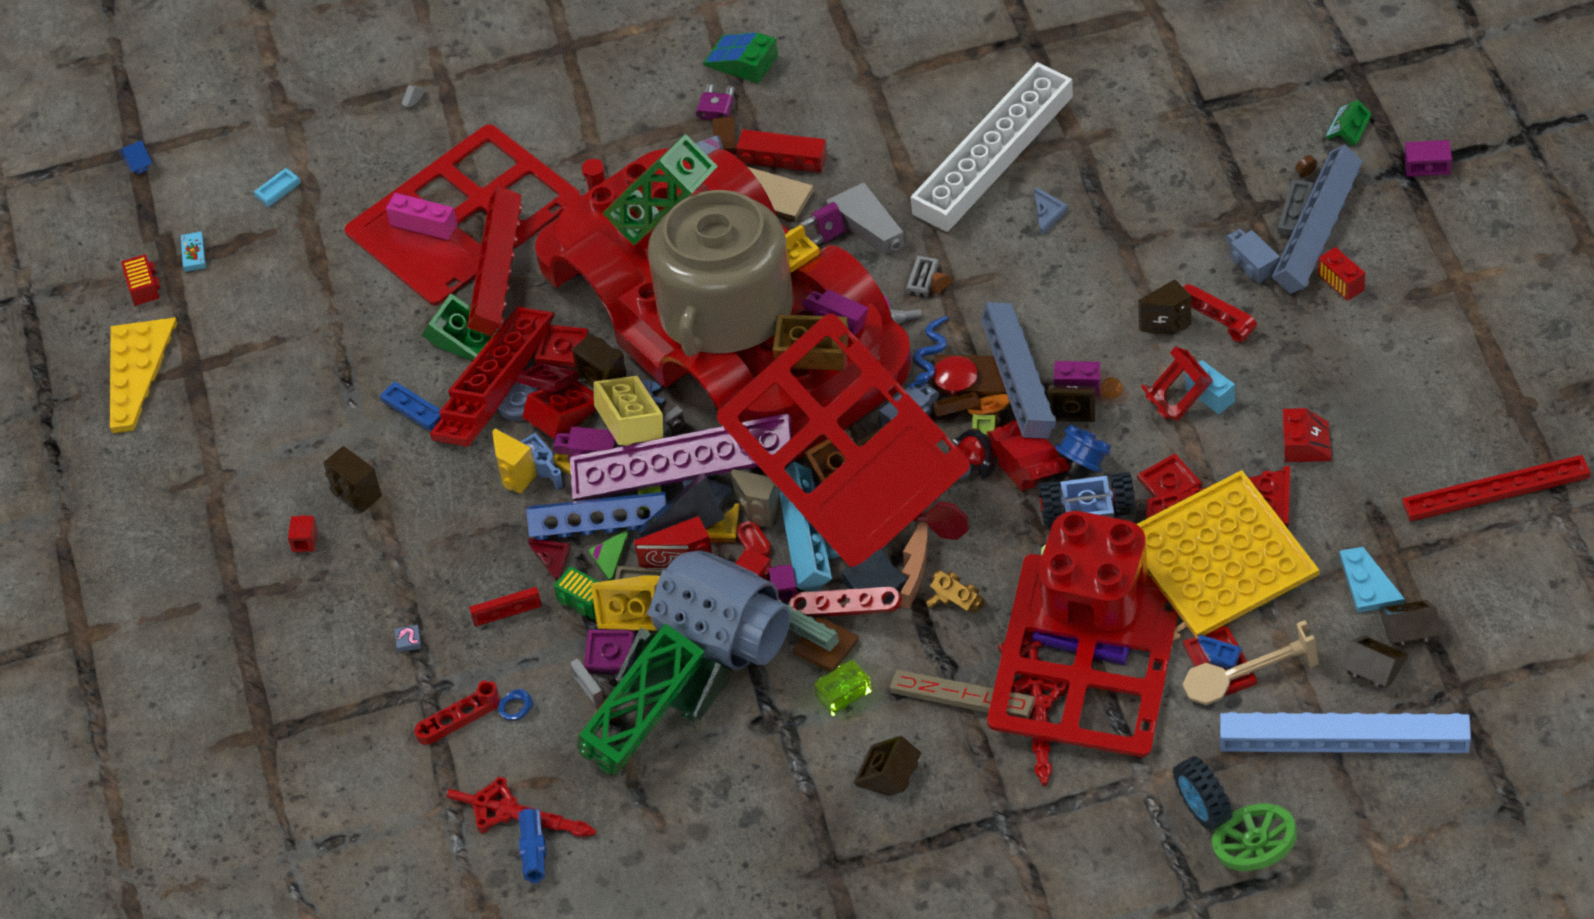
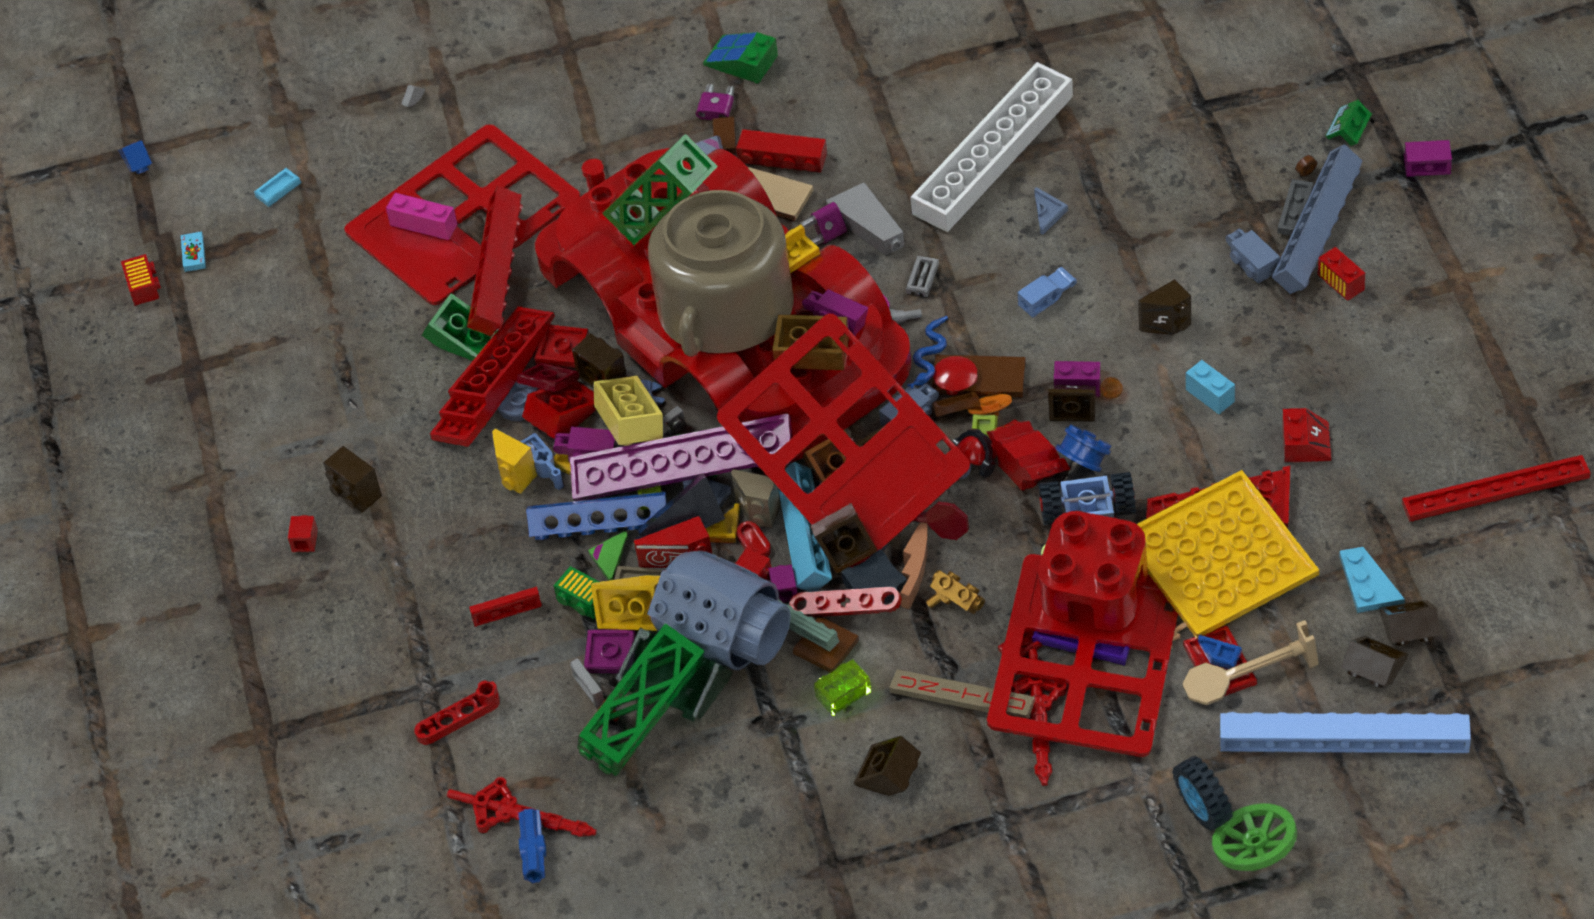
(134, 363): yellow wing -> none
(407, 638): sand blue tile -> none
(411, 405): blue plate -> none
(518, 694): blue piece -> none
(551, 554): dark red tile -> none
(843, 538): none -> dark brown slope
(940, 282): dark orange tile -> none
(1017, 370): sand blue brick -> none
(1044, 291): none -> medium blue piece
(1157, 393): red panel -> none
(1168, 477): red tile -> none
(1238, 321): red beam -> none

